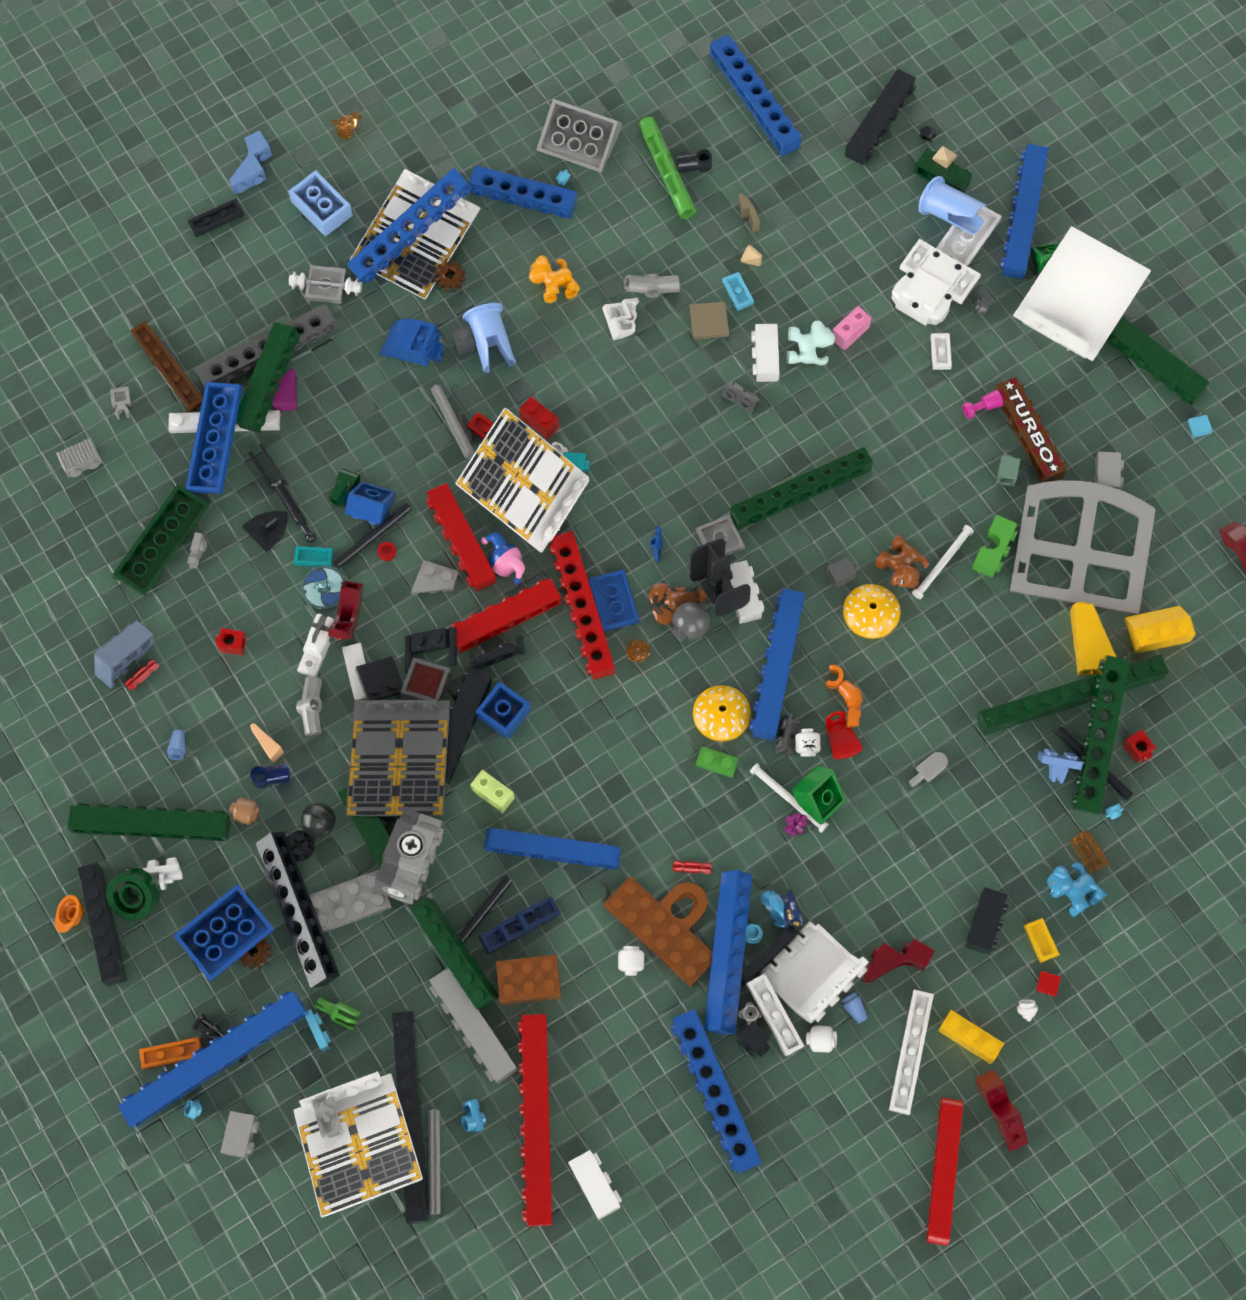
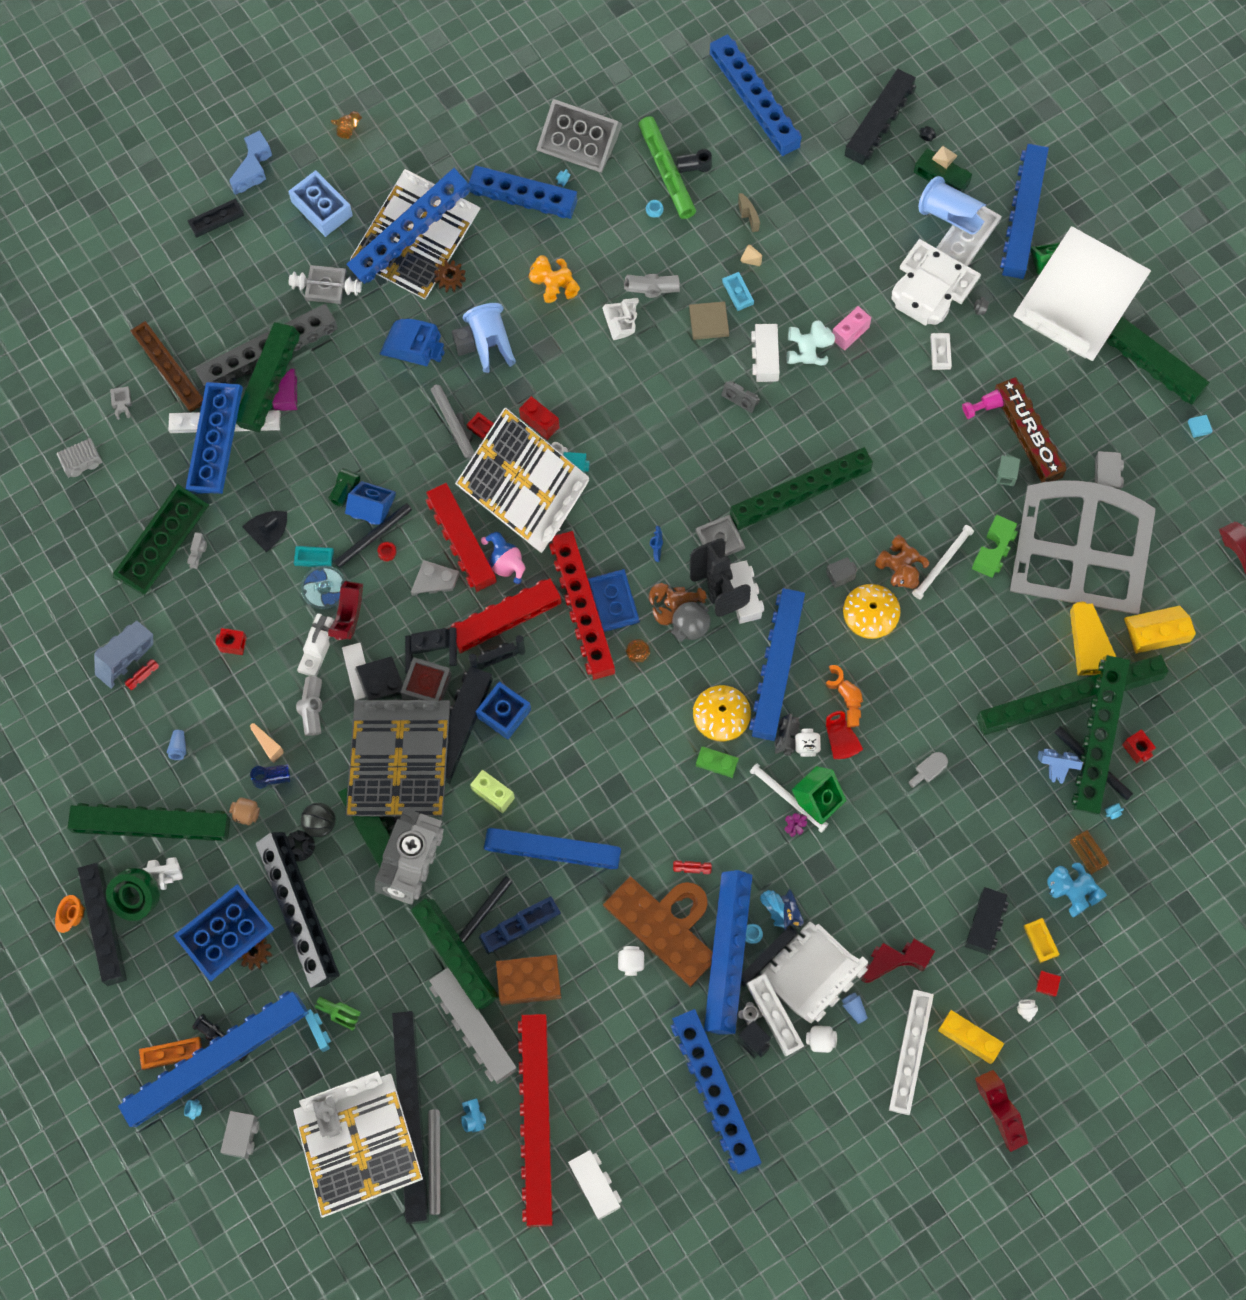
(284, 495): black piece -> none
(349, 902): light grey plate -> none
(654, 208): none -> medium azure plate
(944, 1171): red beam -> none

